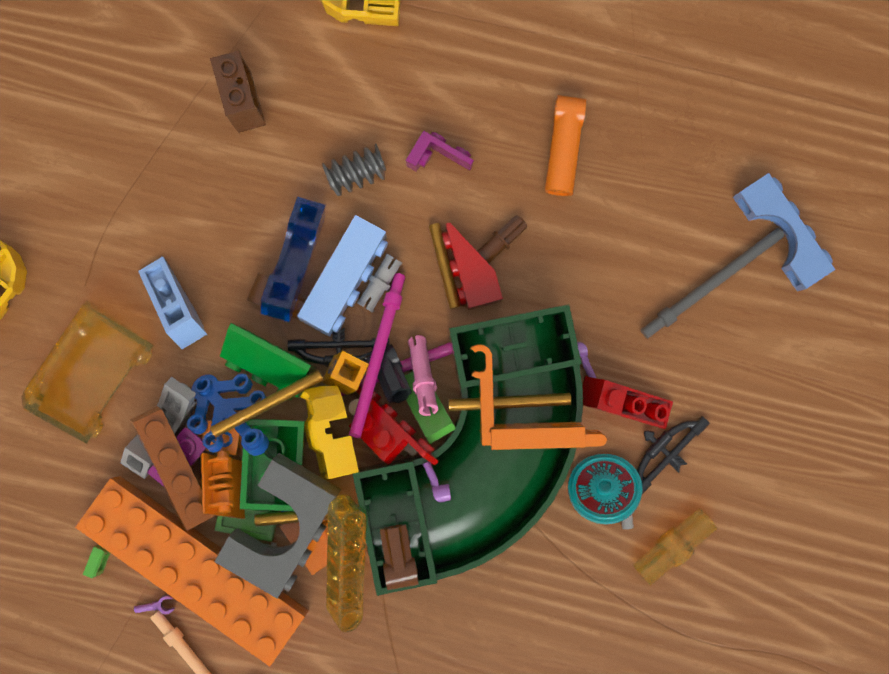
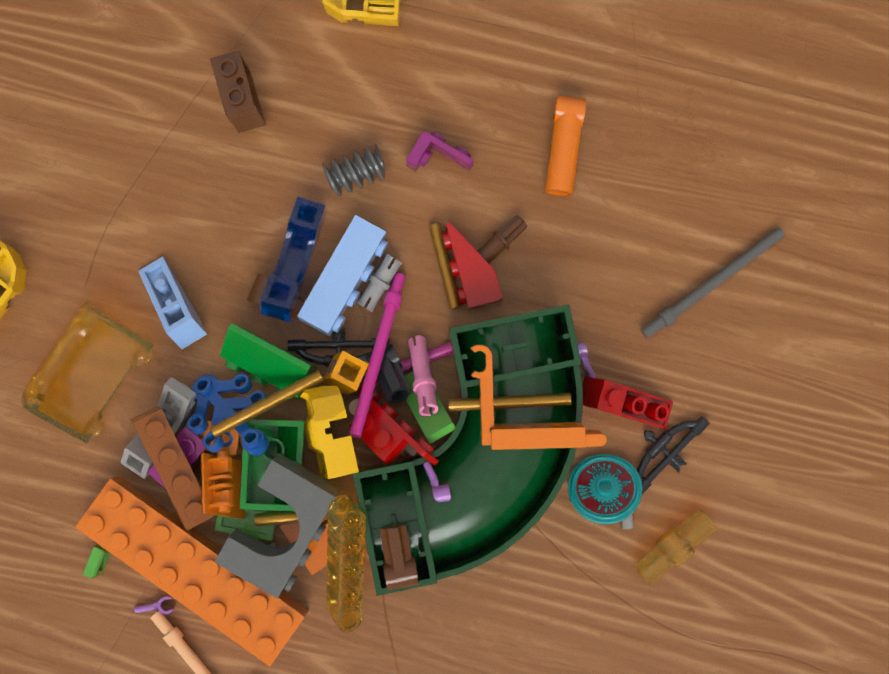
(805, 258): medium blue arch -> none

